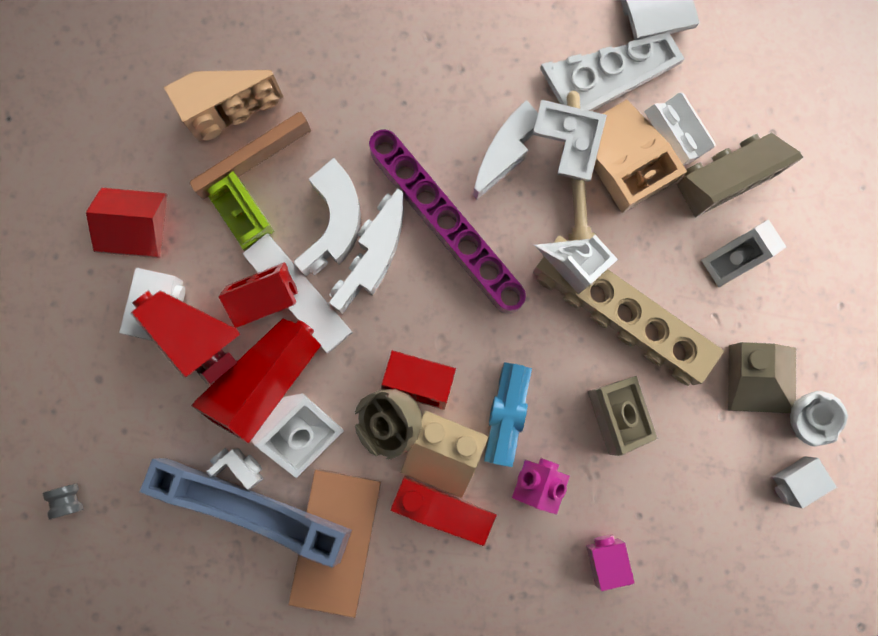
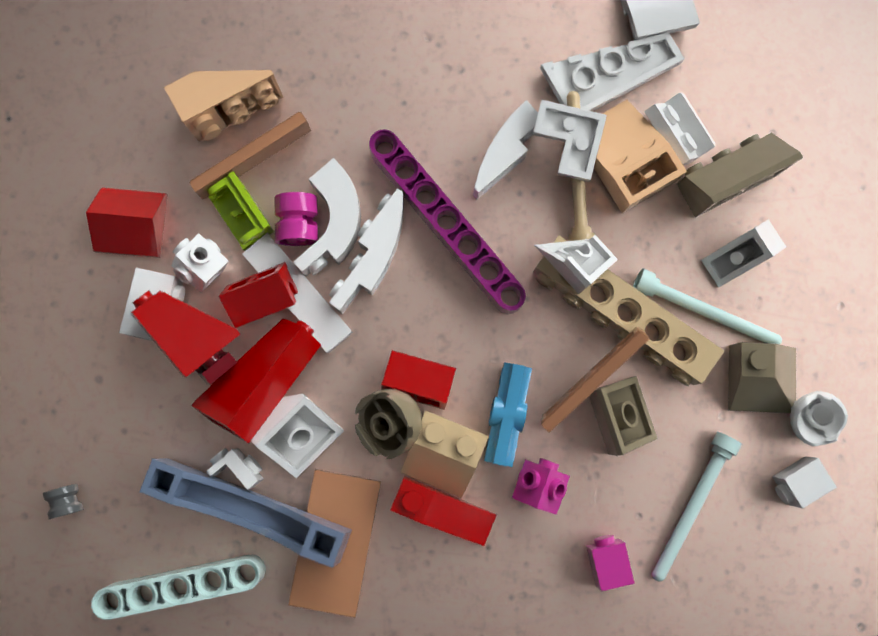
(163, 590): none -> light aqua beam
(198, 262): none -> white brick
(296, 219): none -> dark pink wheel
(594, 378): none -> nougat tile
(650, 285): none -> light aqua piece
(723, 449): none -> light aqua piece

